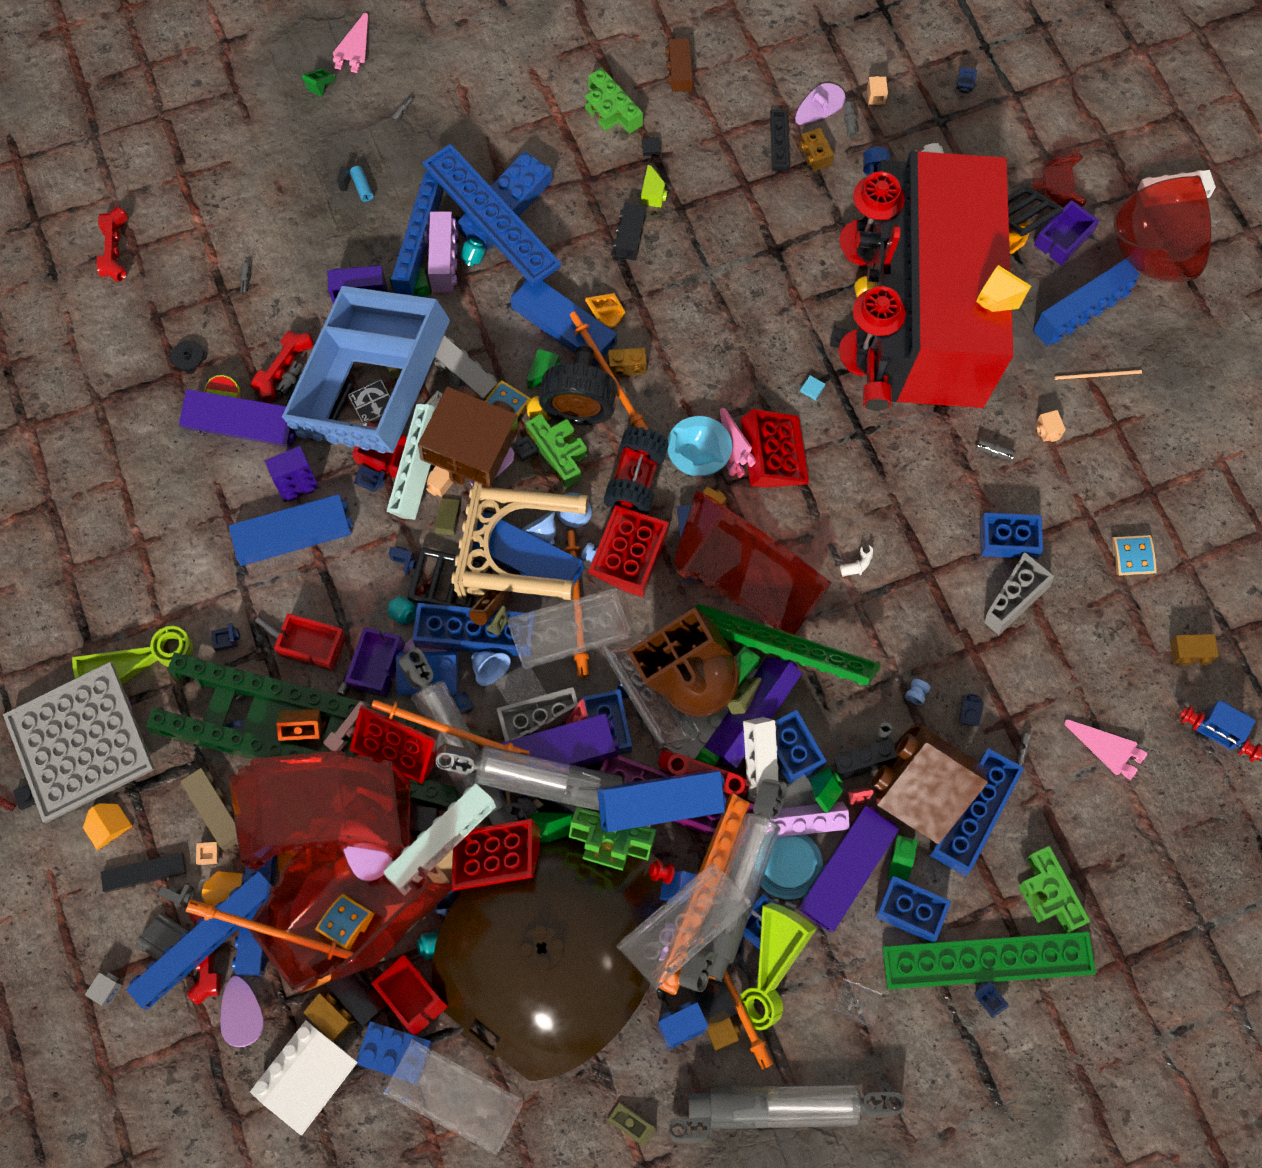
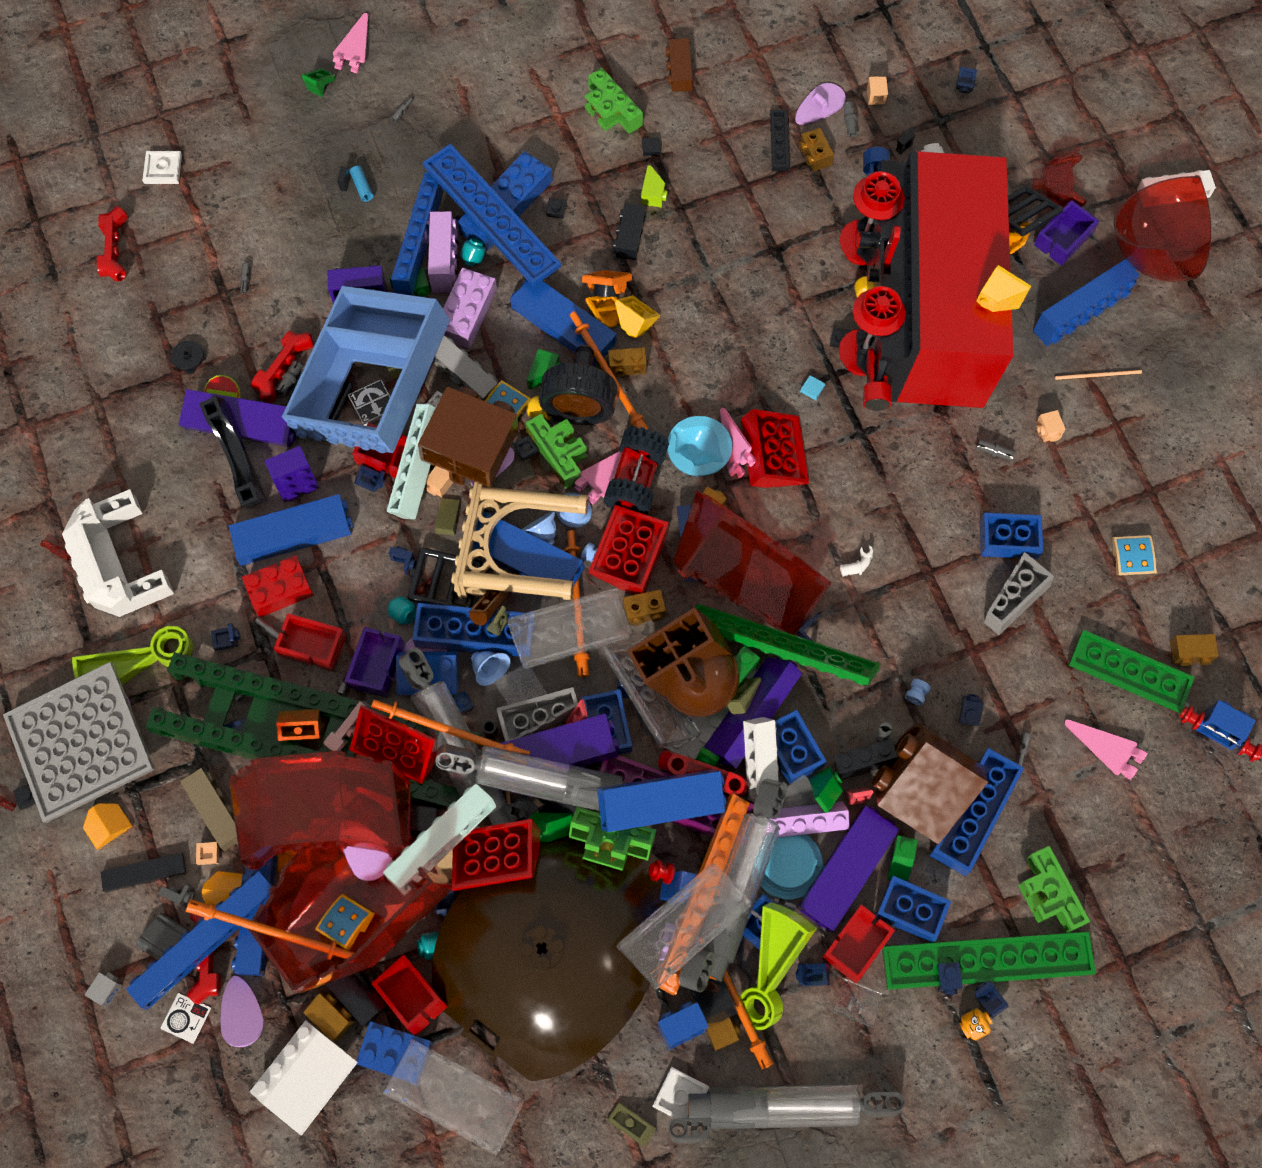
(55, 550): none -> clear red pin
(98, 562): none -> white wedge
(162, 167): none -> white tile
(185, 1018): none -> white sticker
(245, 479): none -> black arch
(277, 586): none -> red piece
(468, 306): none -> lavender brick
(489, 723): none -> black hinge
(556, 208): none -> black plate
(598, 477): none -> bright pink flag
(607, 283): none -> orange piece
(635, 316): none -> yellow slope
(644, 607): none -> pearl gold brick
(674, 1093): none -> white tile
(806, 626): none -> dark blue bracket
(813, 974): none -> dark blue bracket
(858, 944): none -> red piece
(905, 142): none -> black plate
(949, 978): none -> dark blue bracket
(975, 1024): none -> light orange head
(1131, 671): none -> green plate

